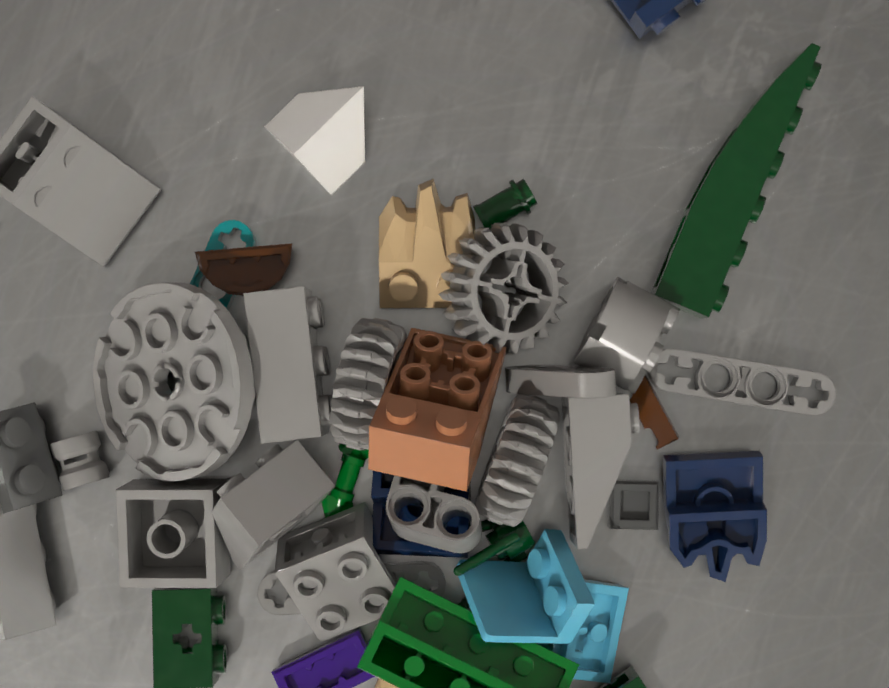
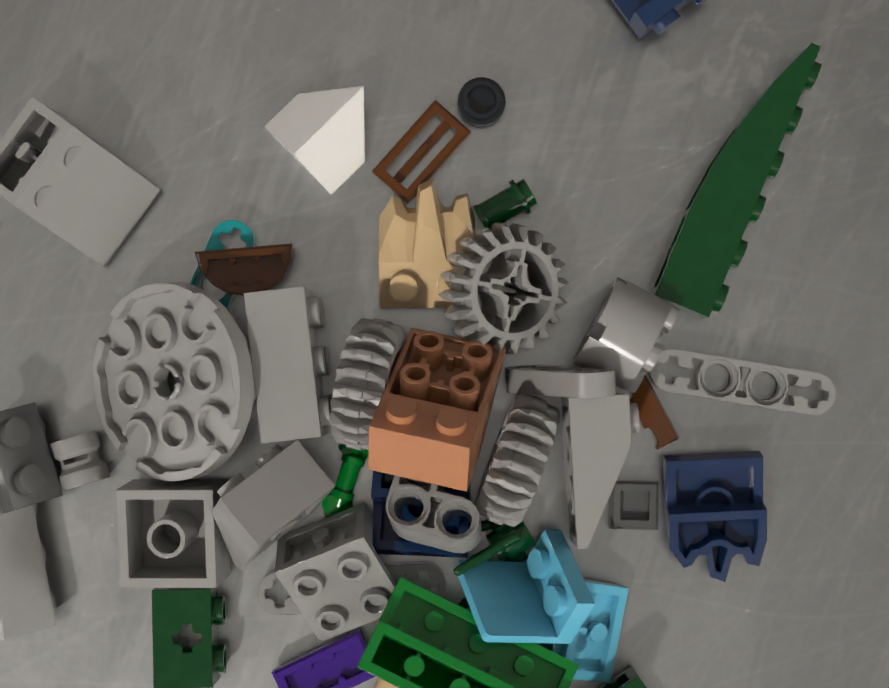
(449, 121): none -> reddish brown tile
(481, 101): none -> black plate

